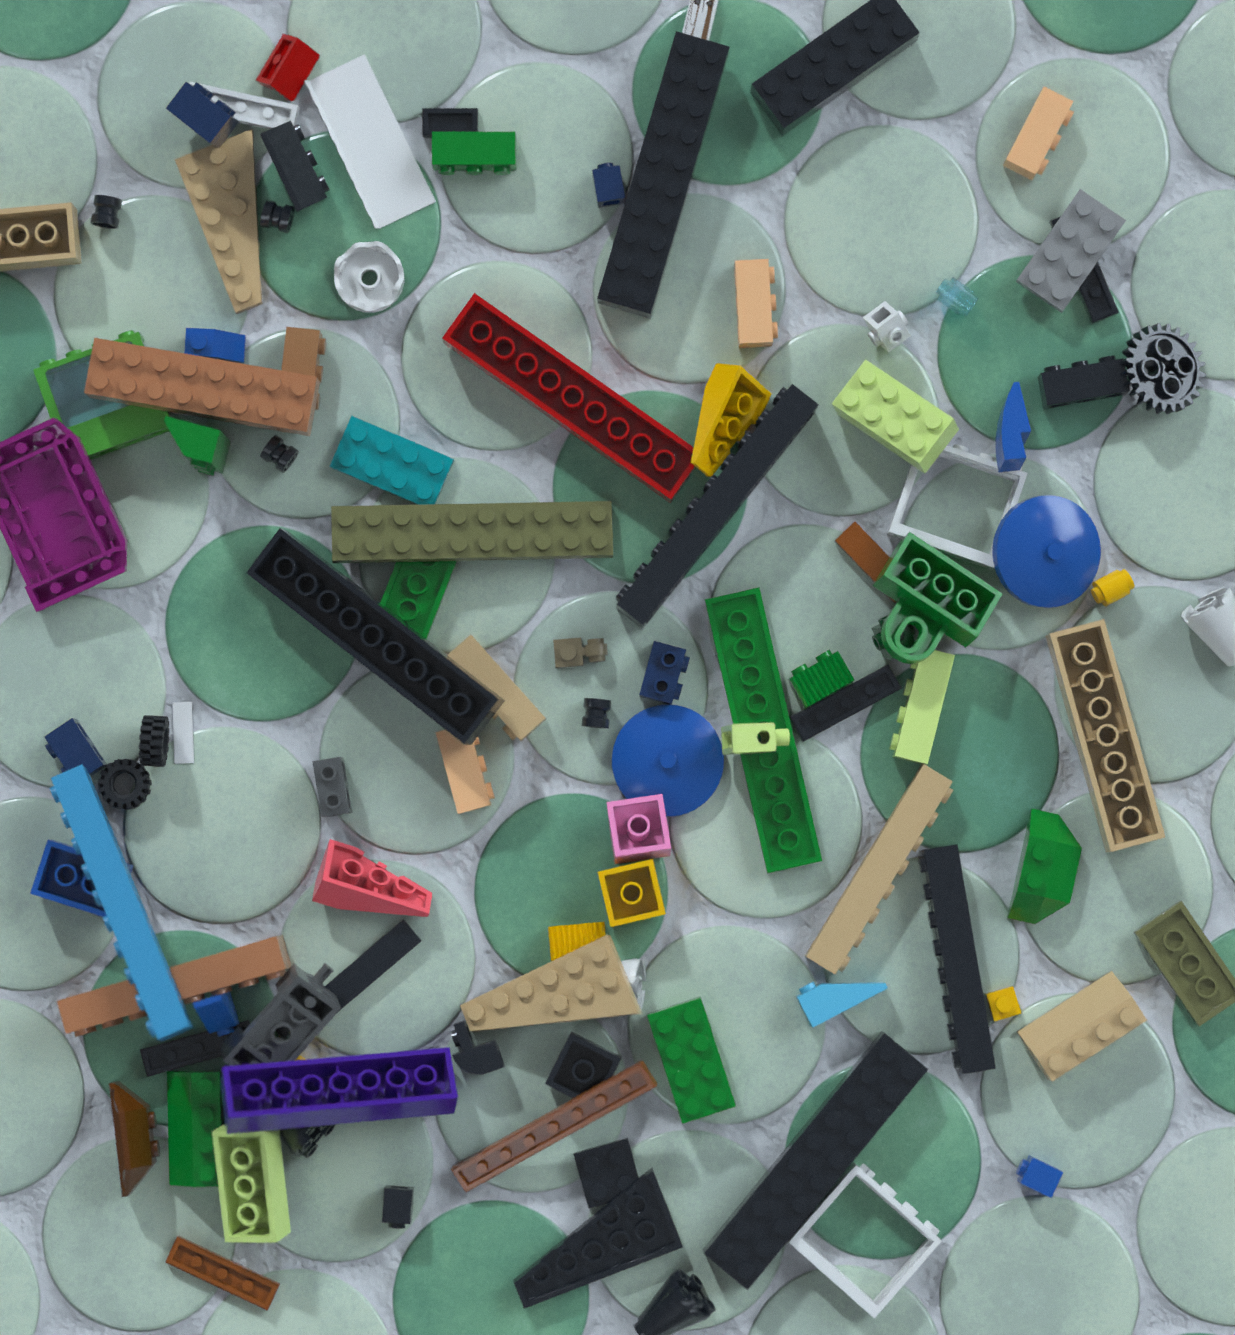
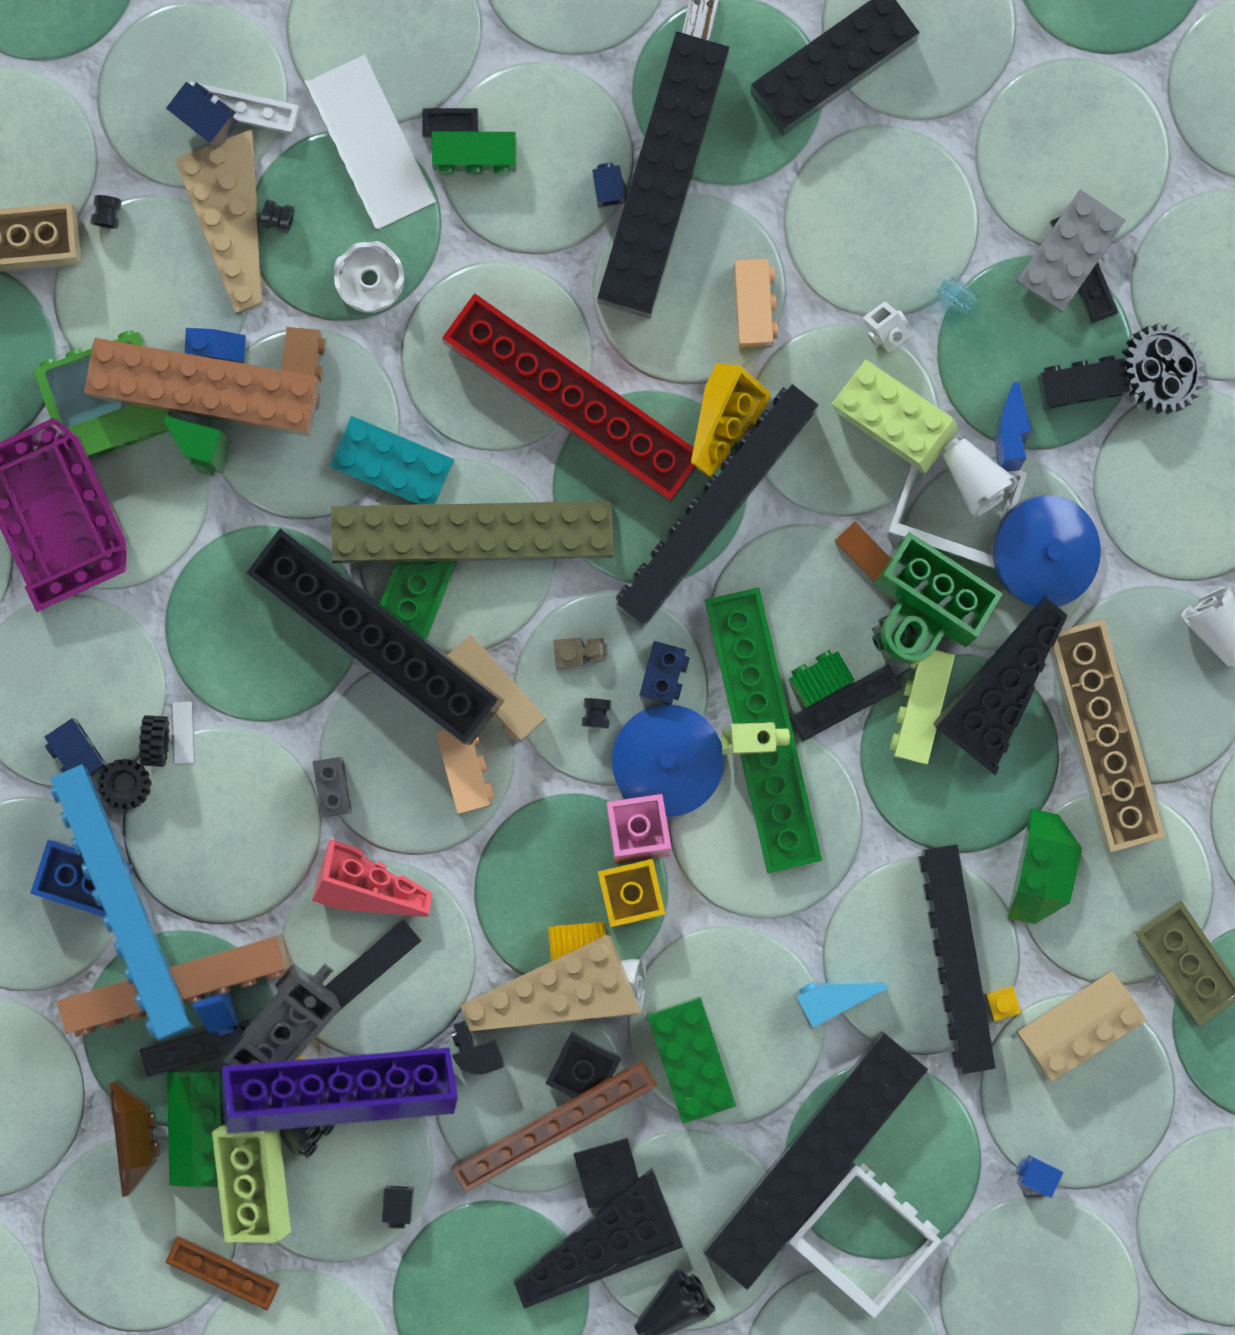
(279, 453): black wheel -> none
(288, 66): red panel -> none
(295, 165): black slope -> none
(879, 868): tan brick -> none
(977, 476): none -> white cone
(997, 696): none -> black wing
(1039, 134): light nougat brick -> none
(1112, 587): yellow brick -> none

